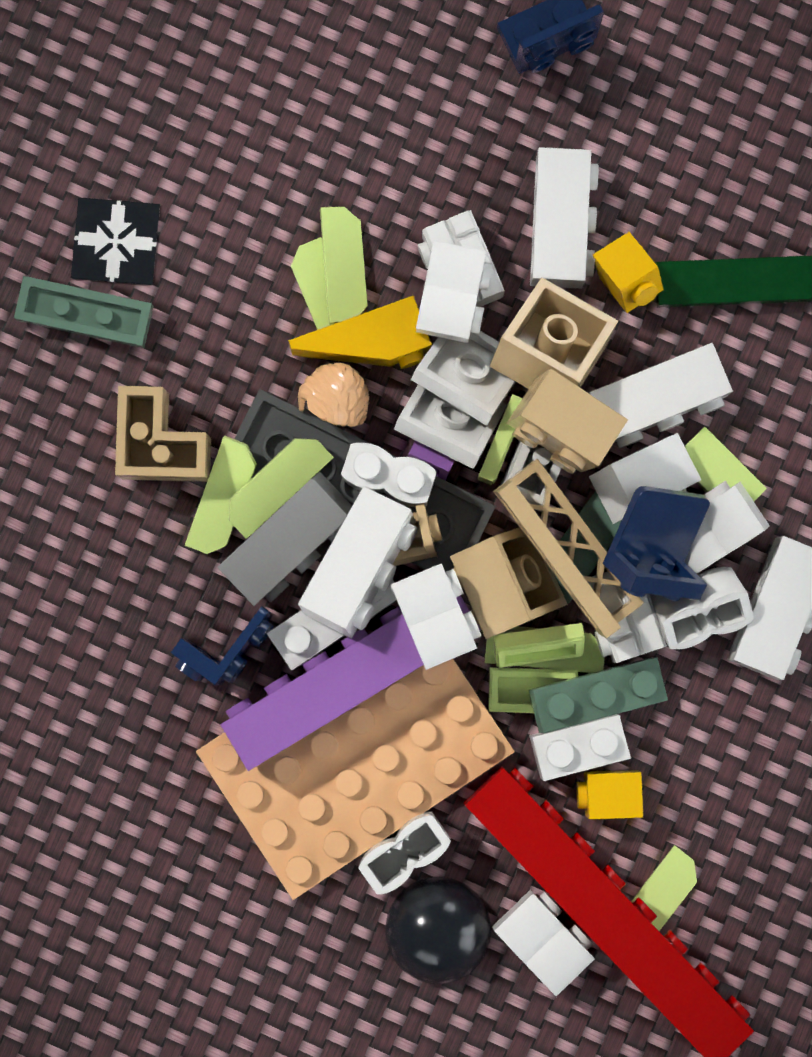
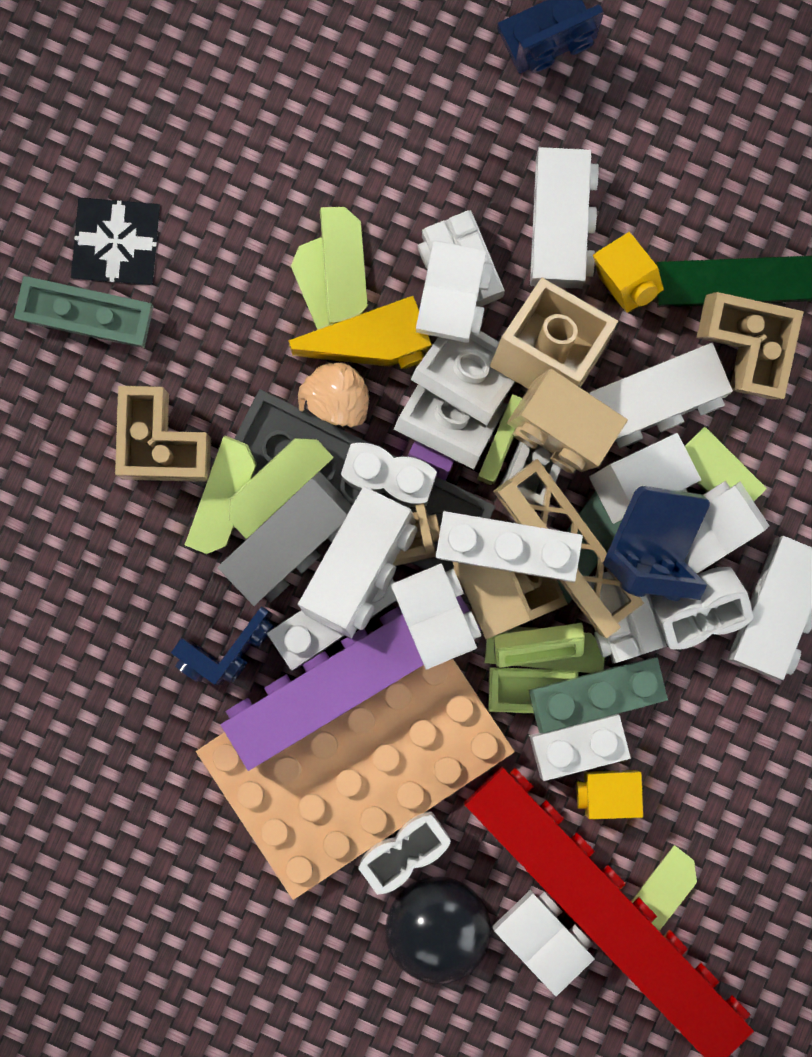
(509, 546): none -> white brick
(764, 337): none -> tan brick

